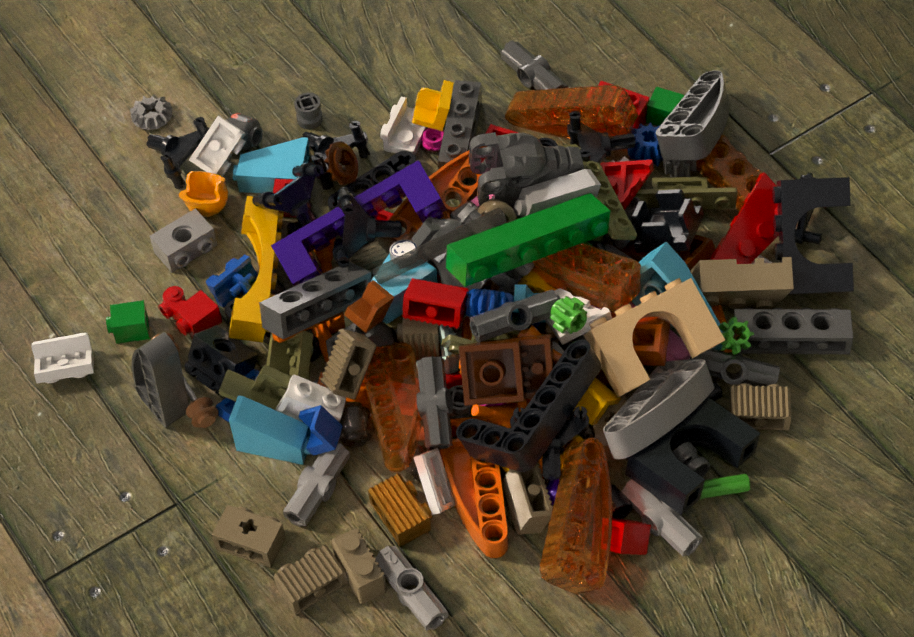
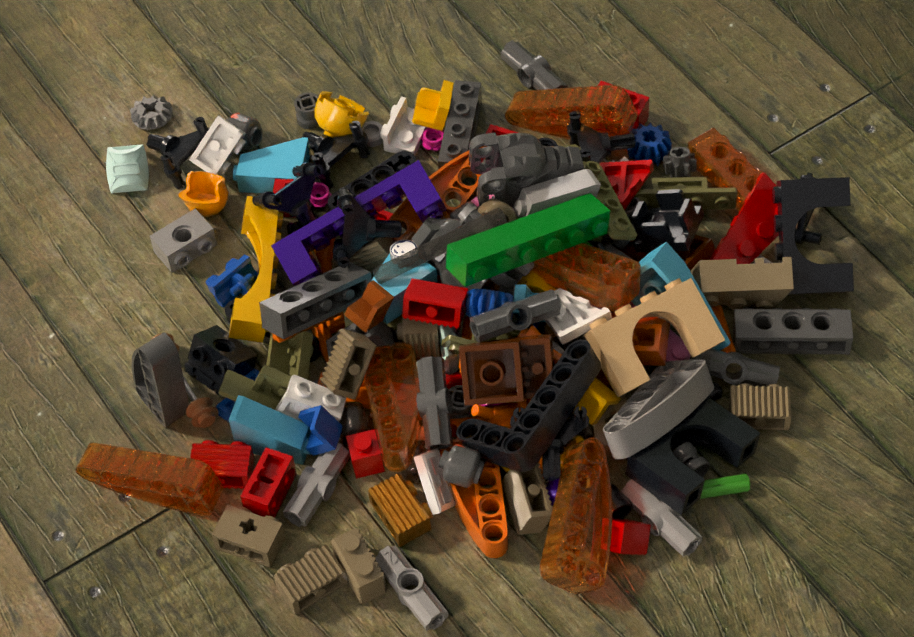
(63, 358): white bracket -> none
(127, 168): none -> light aqua piece
(128, 322): green brick -> none
(153, 477): none -> clear orange beam
(192, 314): red brick -> none
(230, 463): none -> red brick
(269, 483): none -> red brick
(321, 190): none -> dark pink plate
(337, 114): none -> yellow cylinder
(344, 154): reddish brown gear -> none
(365, 453): none -> red brick
(373, 132): none -> light grey tile
(461, 466): none -> dark grey head
(568, 315): bright green gear -> none
(661, 105): green brick -> none
(696, 120): dark grey beam -> none
(740, 341): bright green gear -> none

